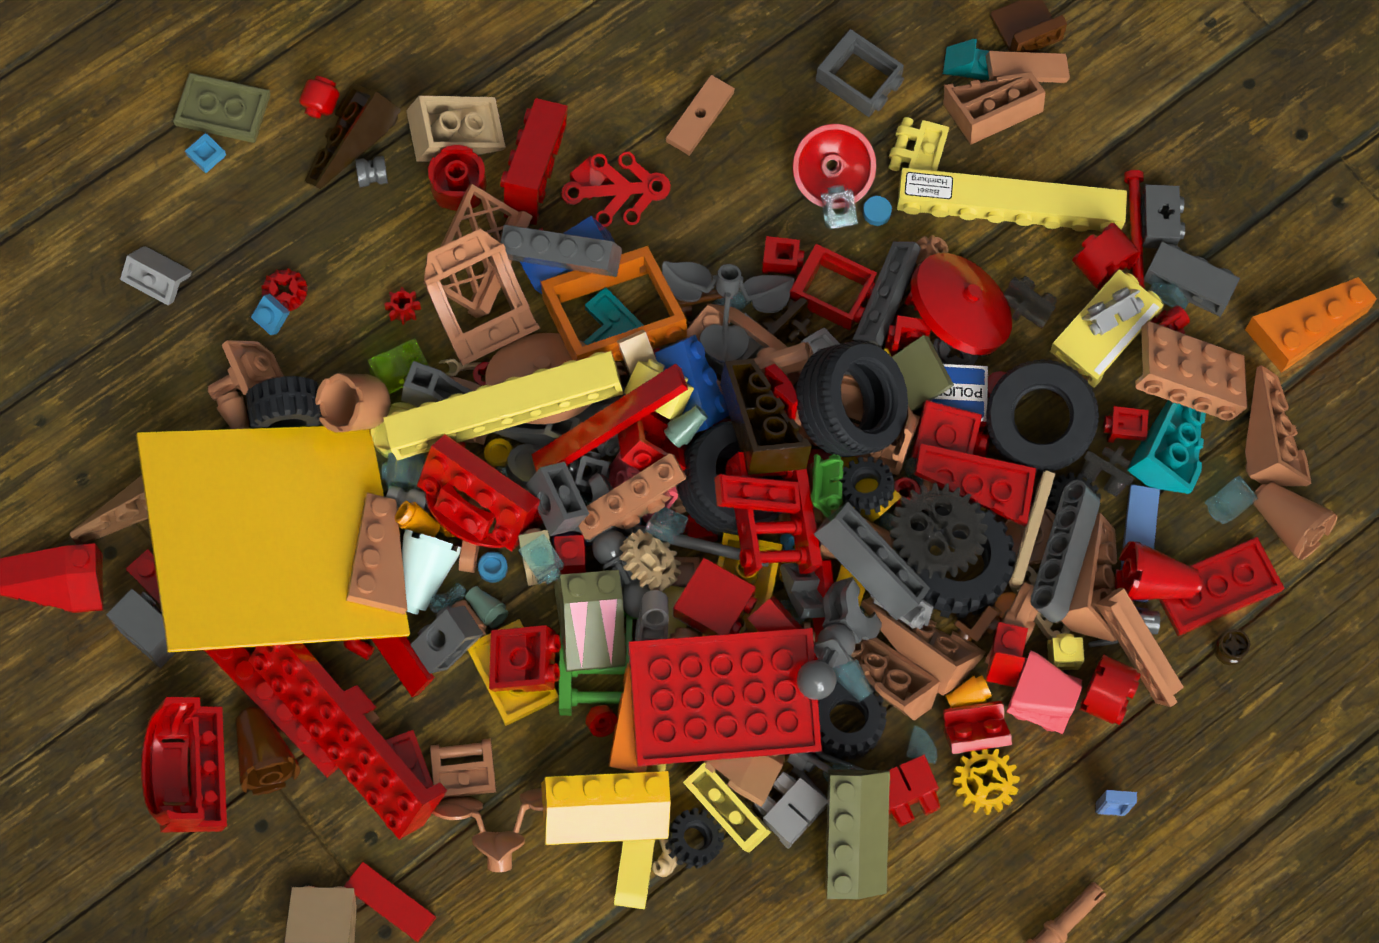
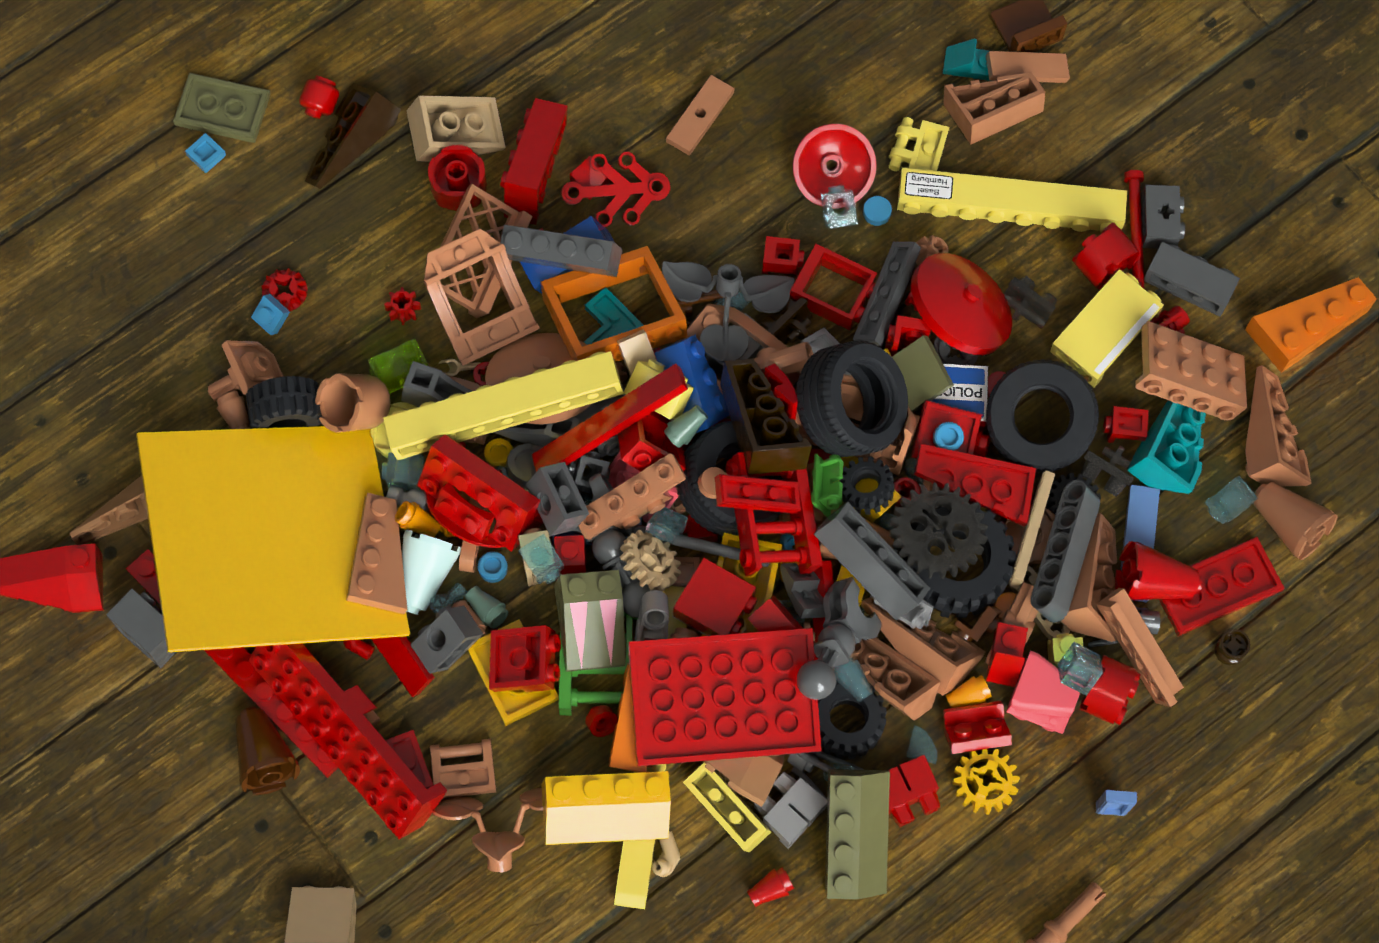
(154, 274): light grey panel -> none
(166, 767): red piece -> none
(371, 171): dark grey wheel -> none
(390, 902): red tile -> none
(706, 481): none -> nougat tile
(706, 827): black tyre -> none
(771, 887): none -> red cone
(880, 60): dark grey window -> none
(948, 436): none -> dark azure tile
(1080, 668): none -> clear light blue brick
(1103, 314): light grey hinge -> none
(1170, 295): clear light blue tile -> none

